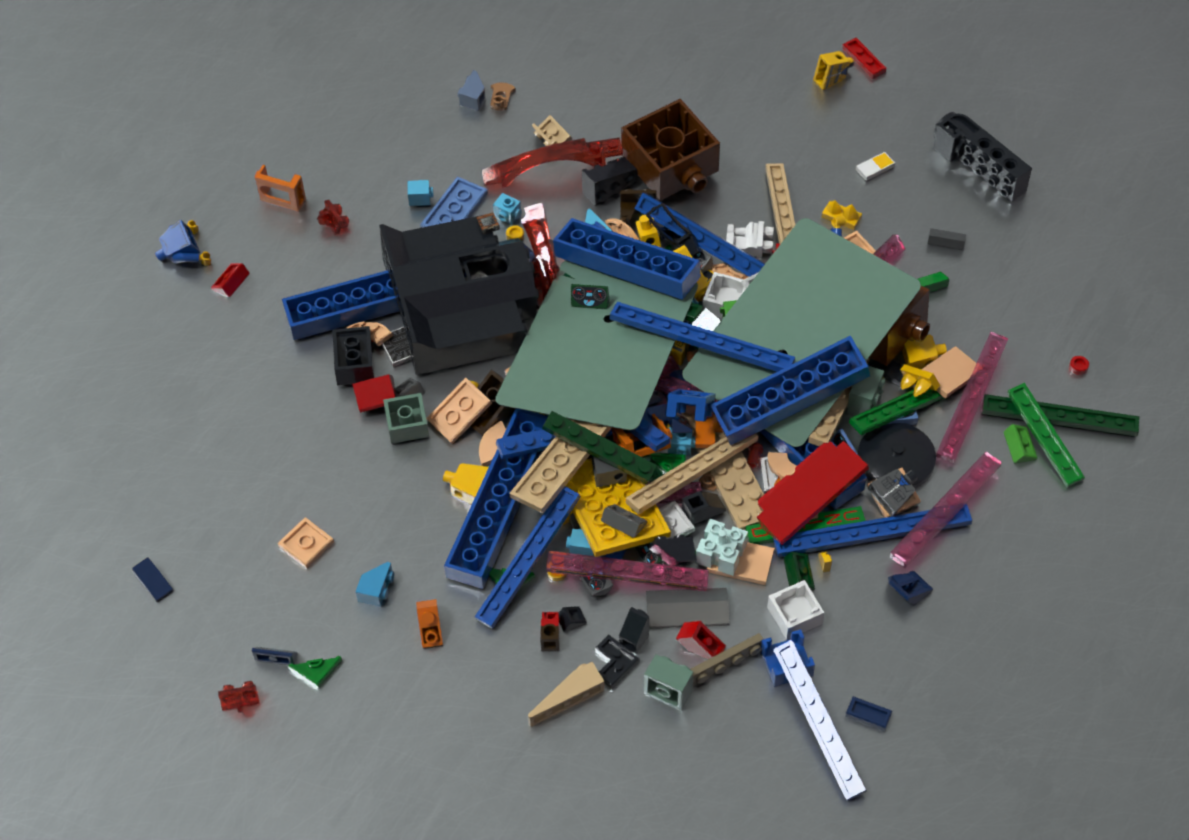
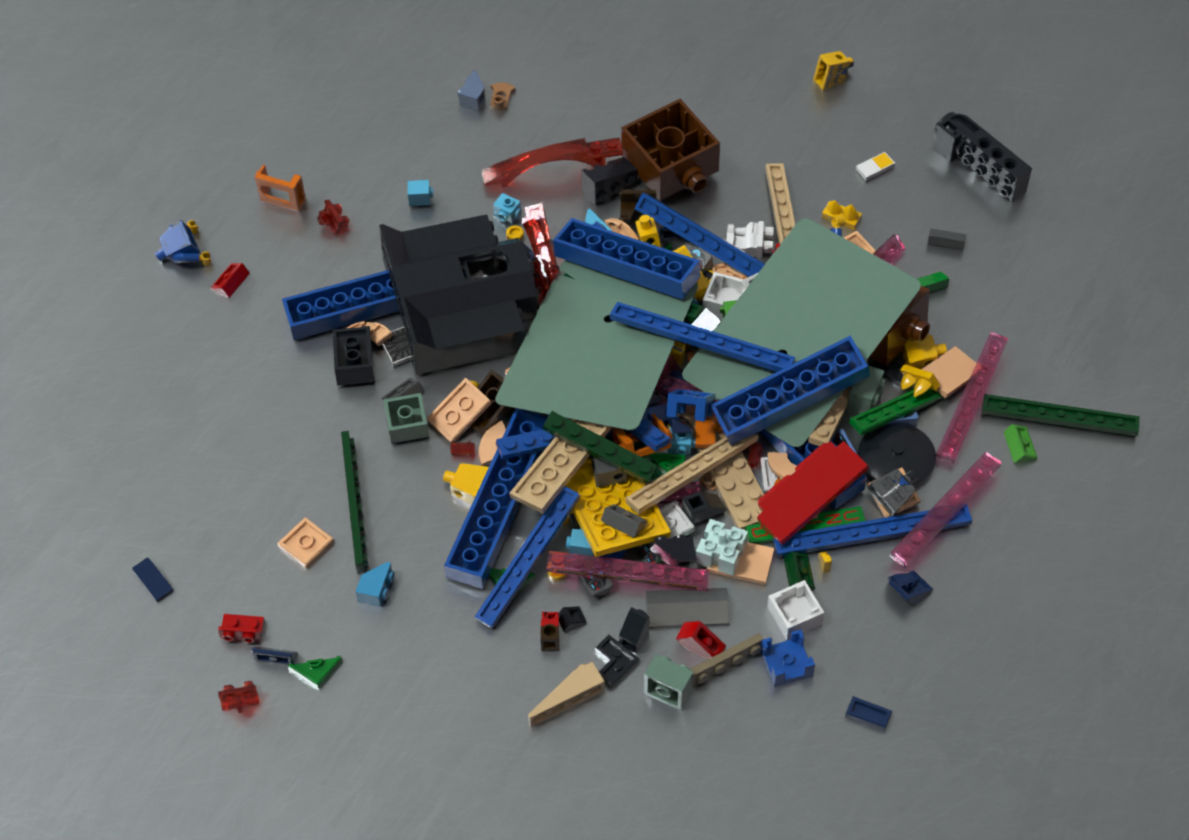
(241, 628): none -> red bracket
(355, 508): none -> dark green plate
(373, 392): red slope -> none
(429, 623): orange slope -> none
(456, 203): medium blue tile -> none
(462, 448): none -> clear red pin
(487, 223): tile -> none
(551, 132): tan bracket -> none
(589, 296): slope -> none
(688, 239): black piece -> none
(820, 720): plate -> none
(864, 58): red tile -> none
(1045, 435): green tile -> none
(1079, 365): red tile -> none

